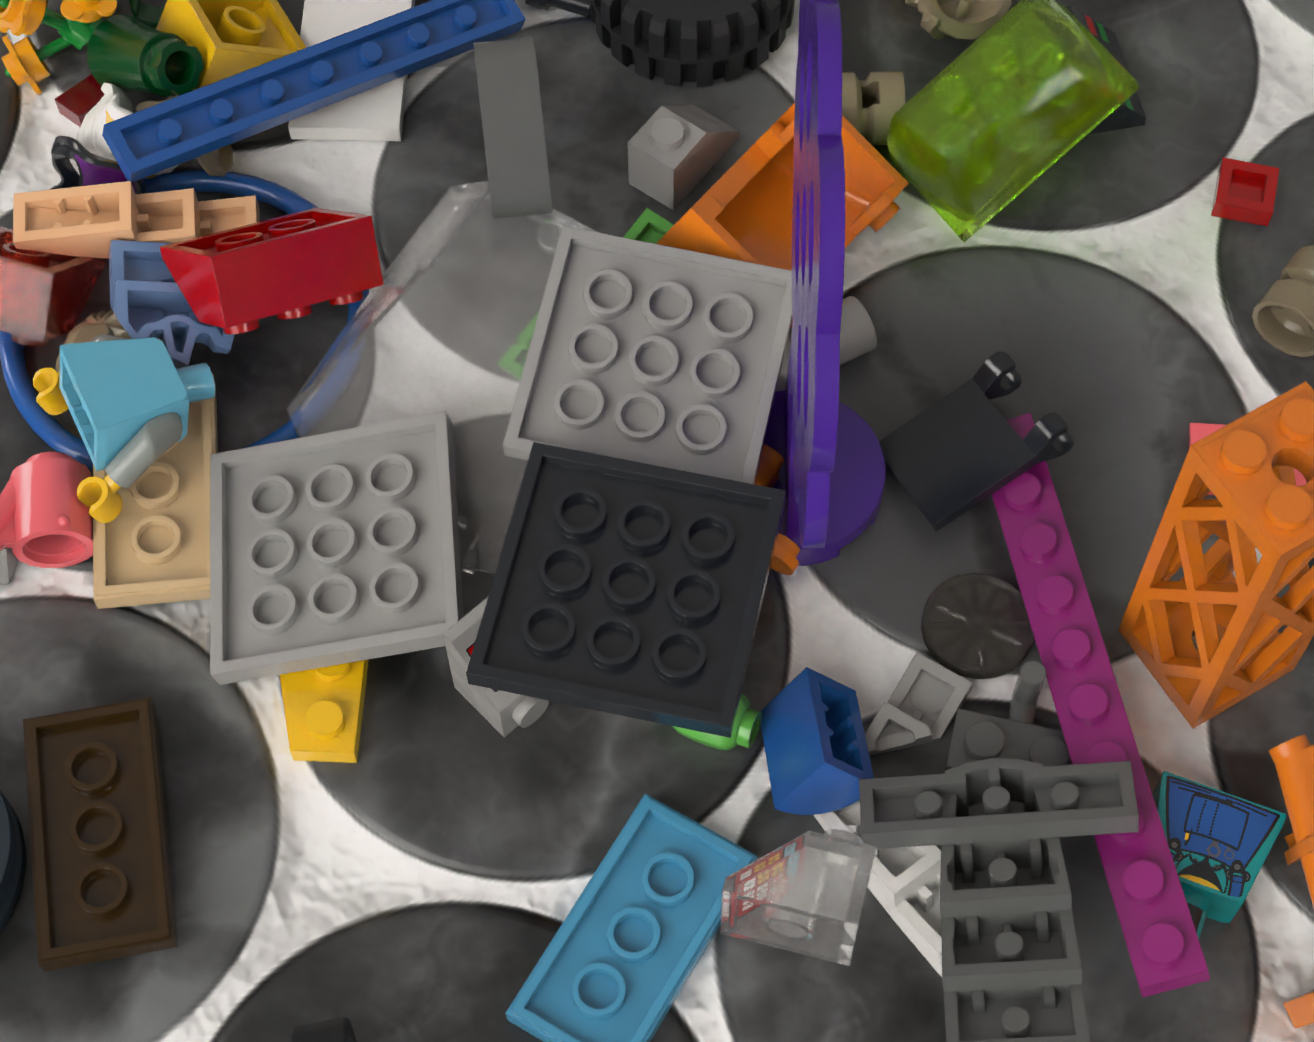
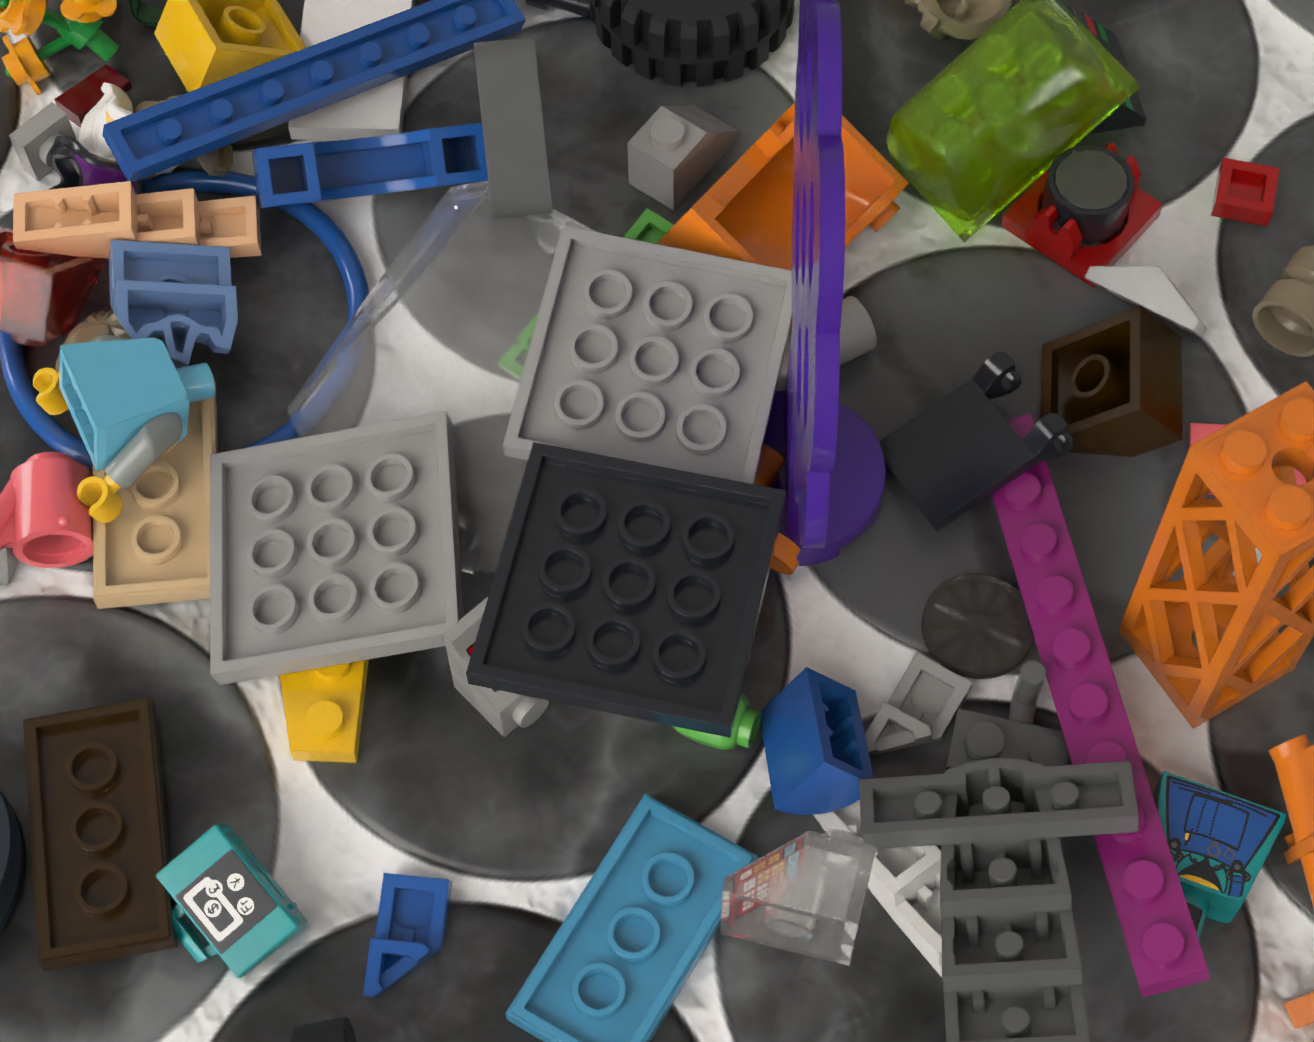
(35, 139): none -> light grey plate
(142, 58): dark green plant -> none
(228, 901): none -> piece
(276, 267): red slope -> none
(369, 165): none -> blue arch
(407, 928): none -> blue slope
(872, 102): dark tan wheel -> none
(1086, 202): none -> piece
(1116, 384): none -> dark brown slope
(1151, 290): none -> light grey slope

